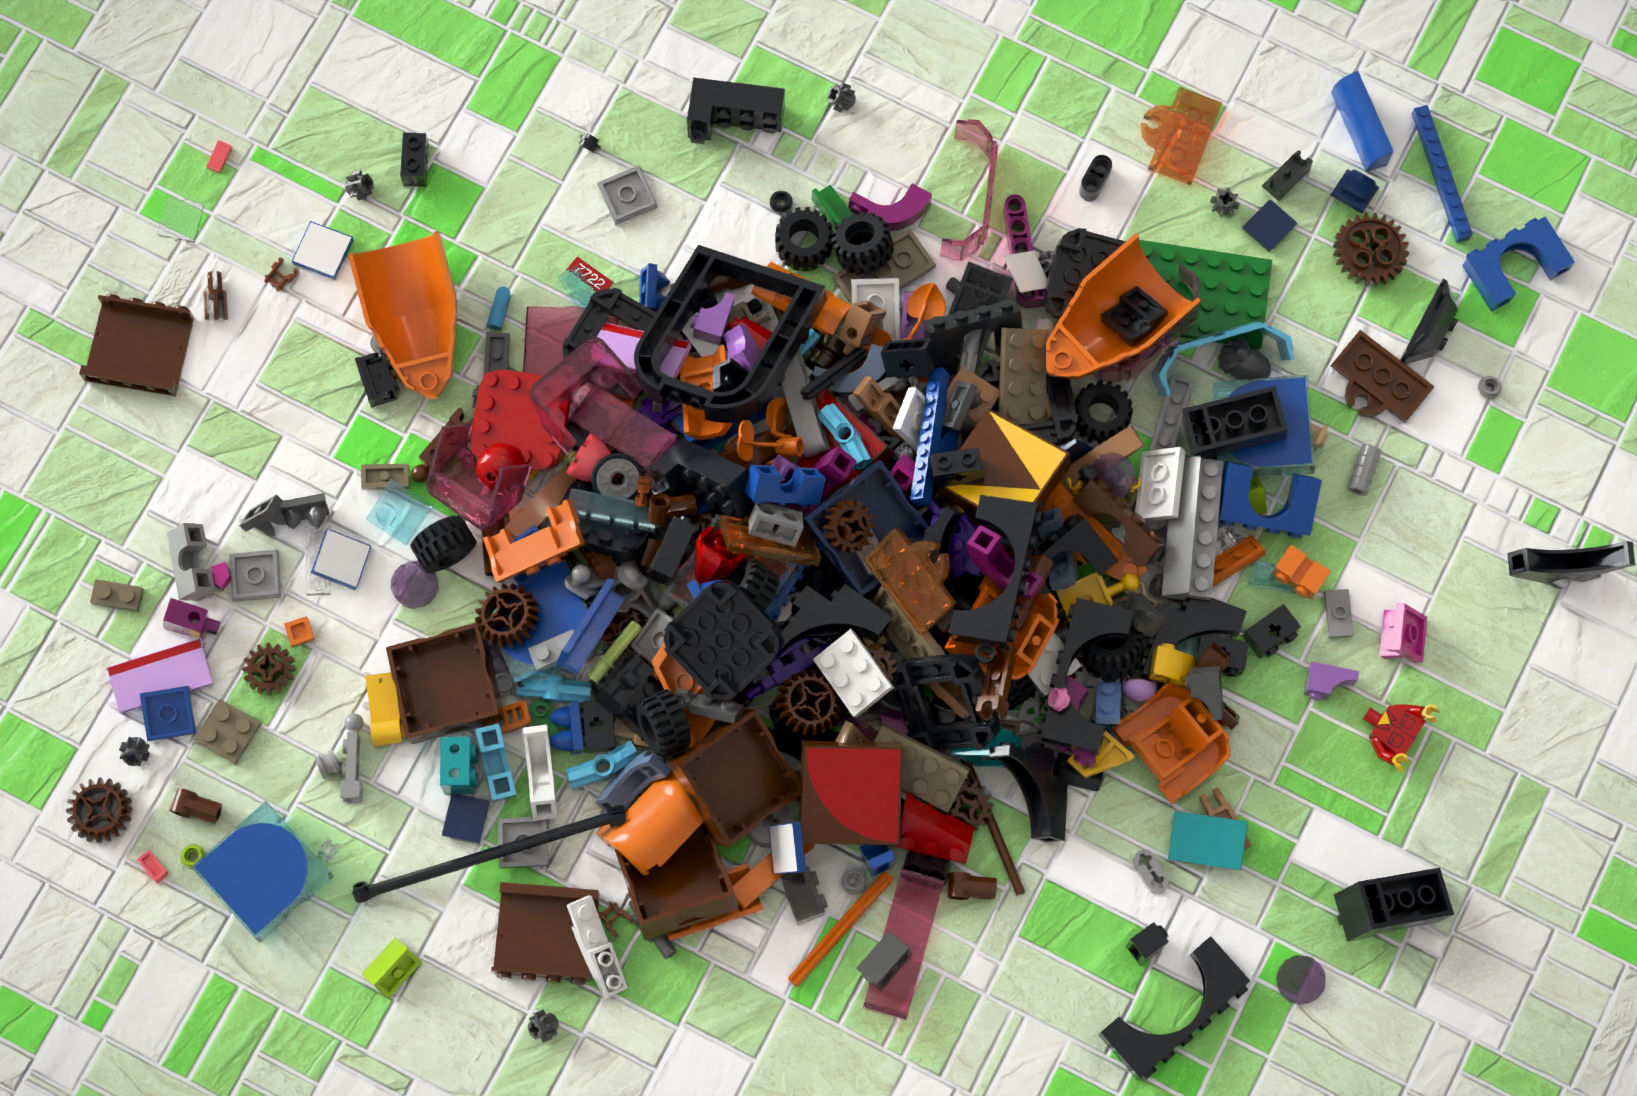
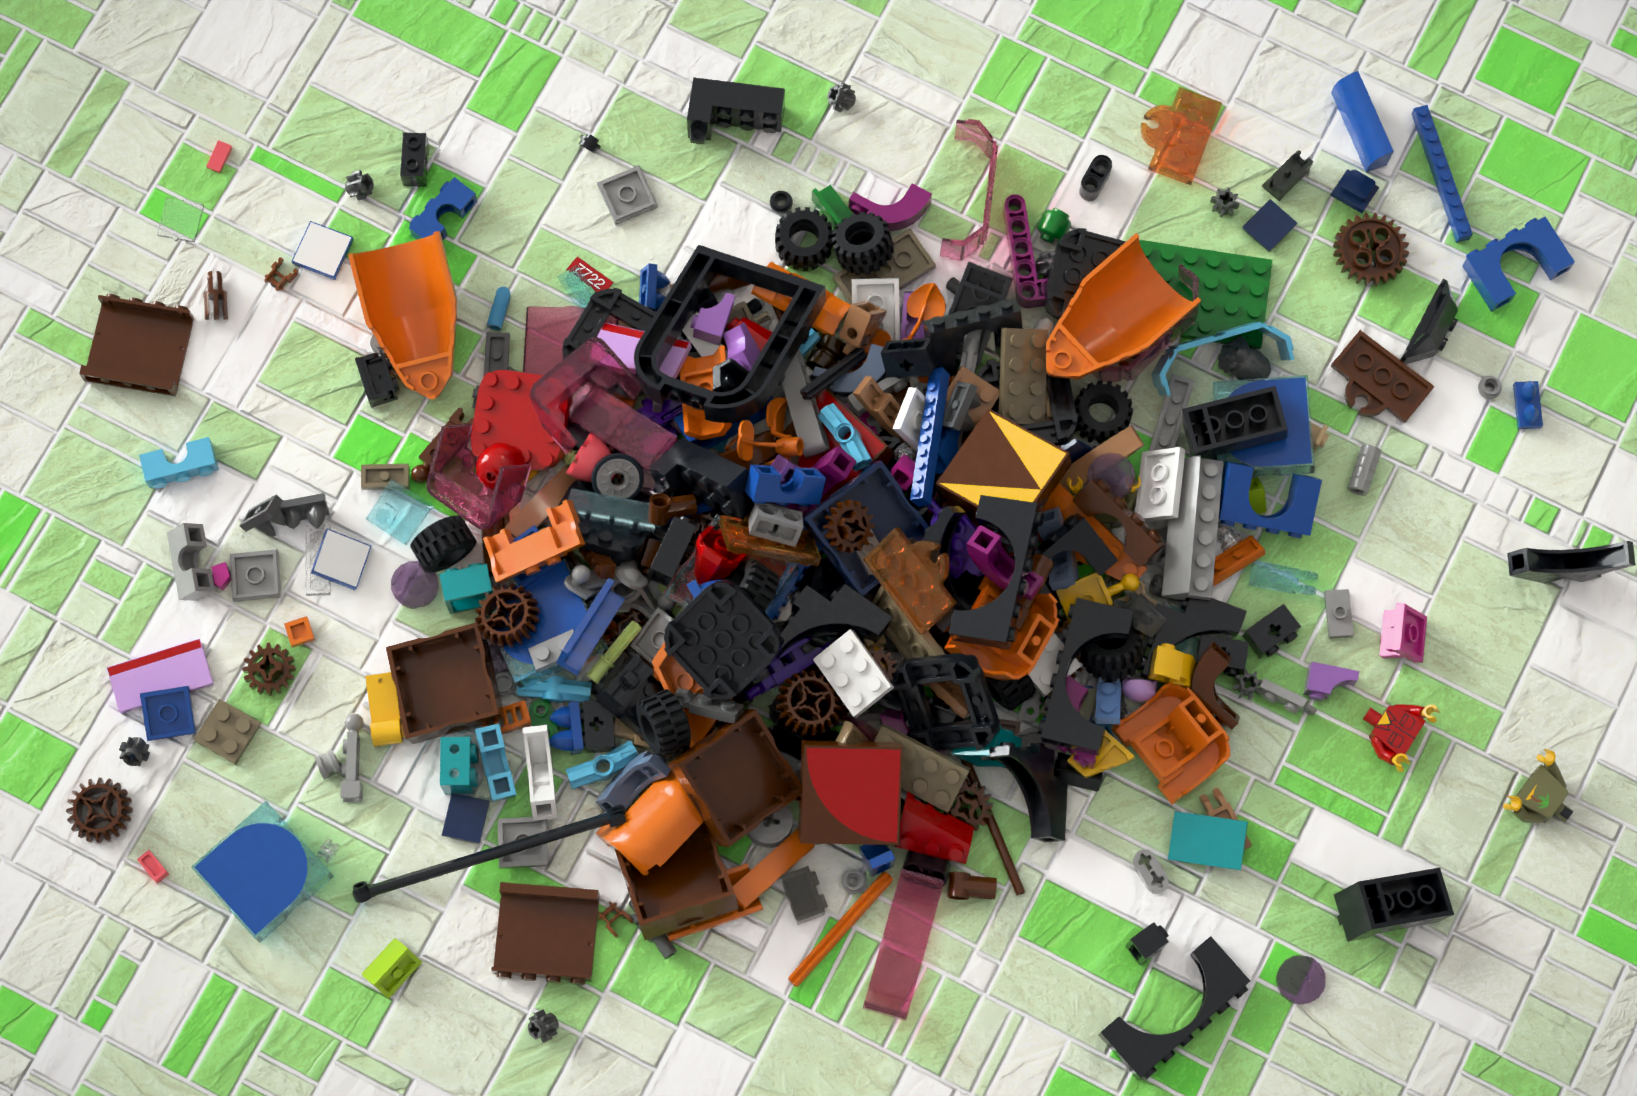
(116, 595): dark tan plate -> none
(181, 613): magenta torso -> none
(187, 851): lime plate -> none
(190, 804): reddish brown piece -> none
(199, 461): none -> medium azure arch
(453, 198): none -> blue arch
(465, 587): none -> teal piece
(595, 947): white slope -> none
(643, 488): dark orange piece -> none
(787, 848): white tile -> none
(884, 961): dark grey hinge -> none
(957, 467): black brick -> none
(987, 649): black hinge -> none
(996, 685): reddish brown plate -> none
(1026, 271): white sticker -> none
(1053, 225): none -> green head
(1058, 699): bright pink plate -> none
(1087, 473): black plate -> none
(1134, 315): black slope -> none
(1207, 686): dark grey arch -> none
(1252, 689): none -> dark grey gear
(1292, 702): none -> light grey hinge
(1300, 572): orange brick -> none
(1527, 405): none -> blue tile
(1541, 794): none -> olive torso

